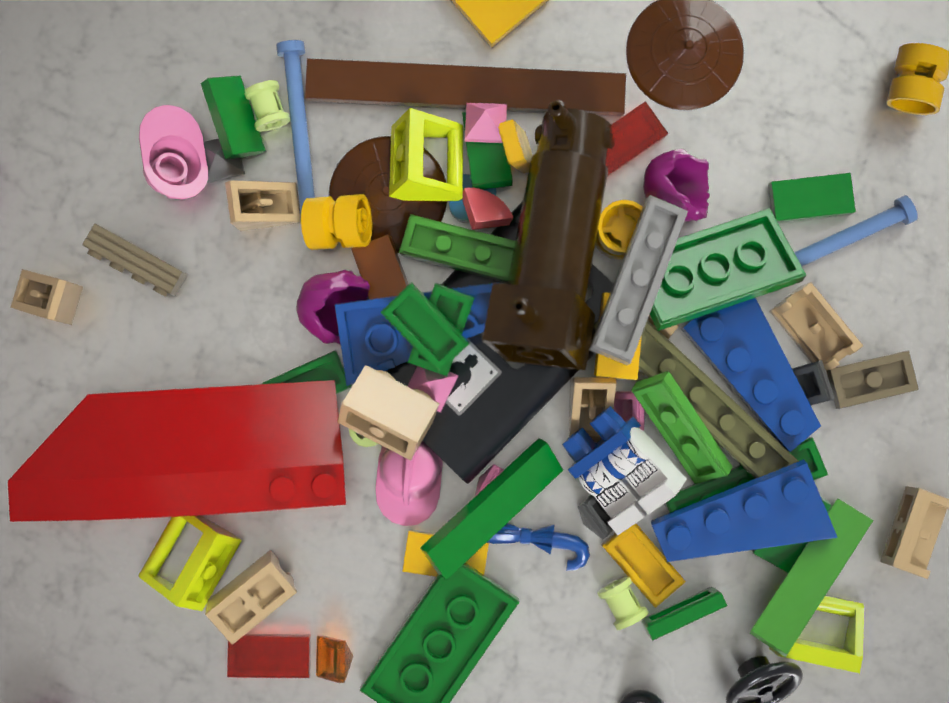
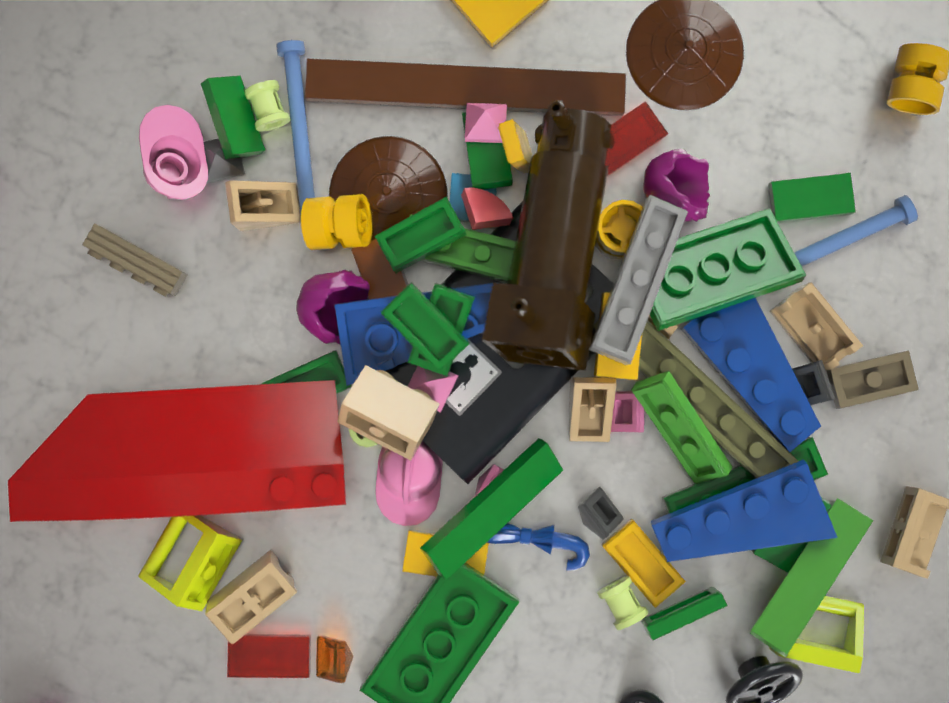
(46, 297): tan slope -> none
(407, 158): neon yellow tile -> none
(420, 235): none -> green tile
(622, 469): hips -> none

